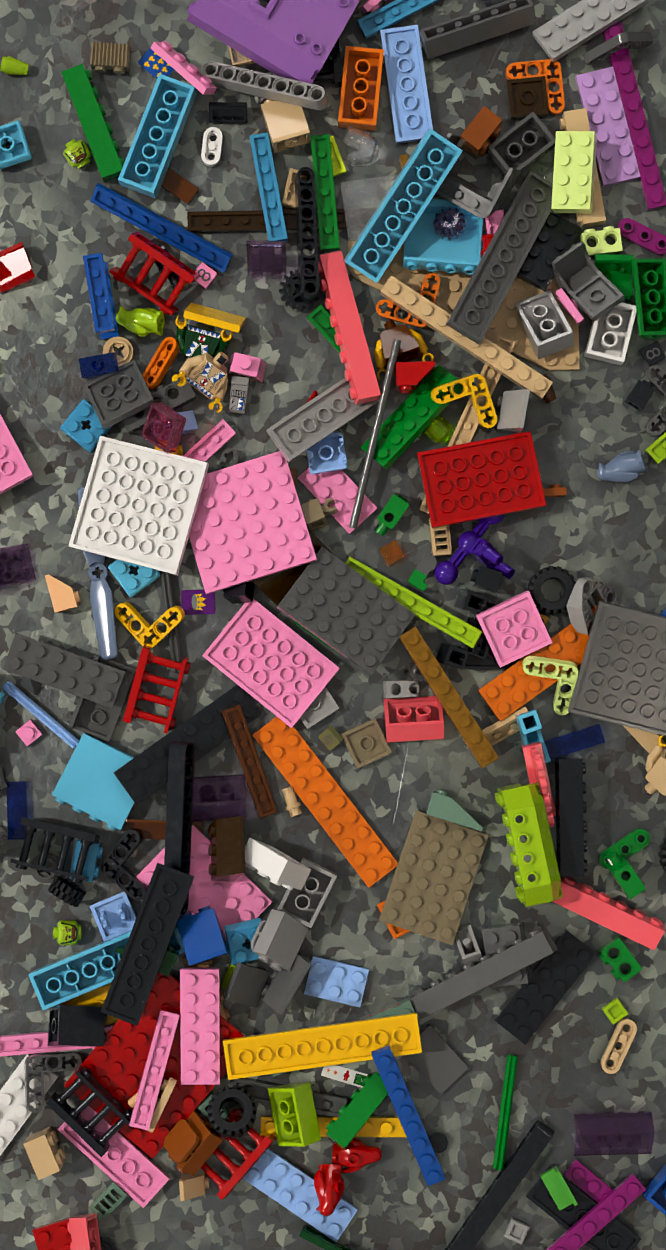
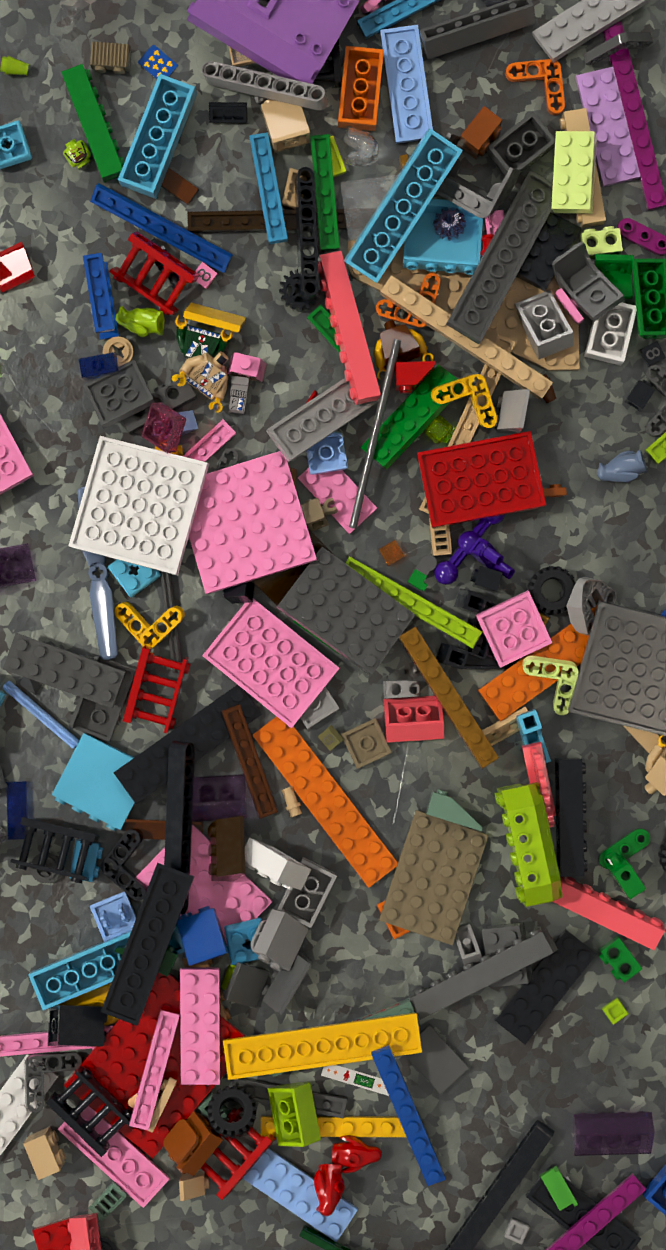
(29, 733): bright pink plate -> none
(62, 595): light nougat slope -> none
(66, 891): black tyre -> none
(67, 932): lime head -> none
(74, 426): dark azure brick -> none
(163, 356): orange plate -> none
(185, 69): bright pink plate -> none
(197, 602): dark purple sticker -> none
(212, 147): white plate -> none
(266, 259): clear purple slope -> none
(336, 981): light blue plate -> none
(358, 1112): green brick -> none
(397, 506): green torso -> none
(439, 1142): black tile -> none
(505, 1112): green axle -> none
(527, 96): dark brown plate -> none
(574, 741): clear blue plate -> none
(587, 1181): magenta plate -> none
(618, 1054): tan plate -> none

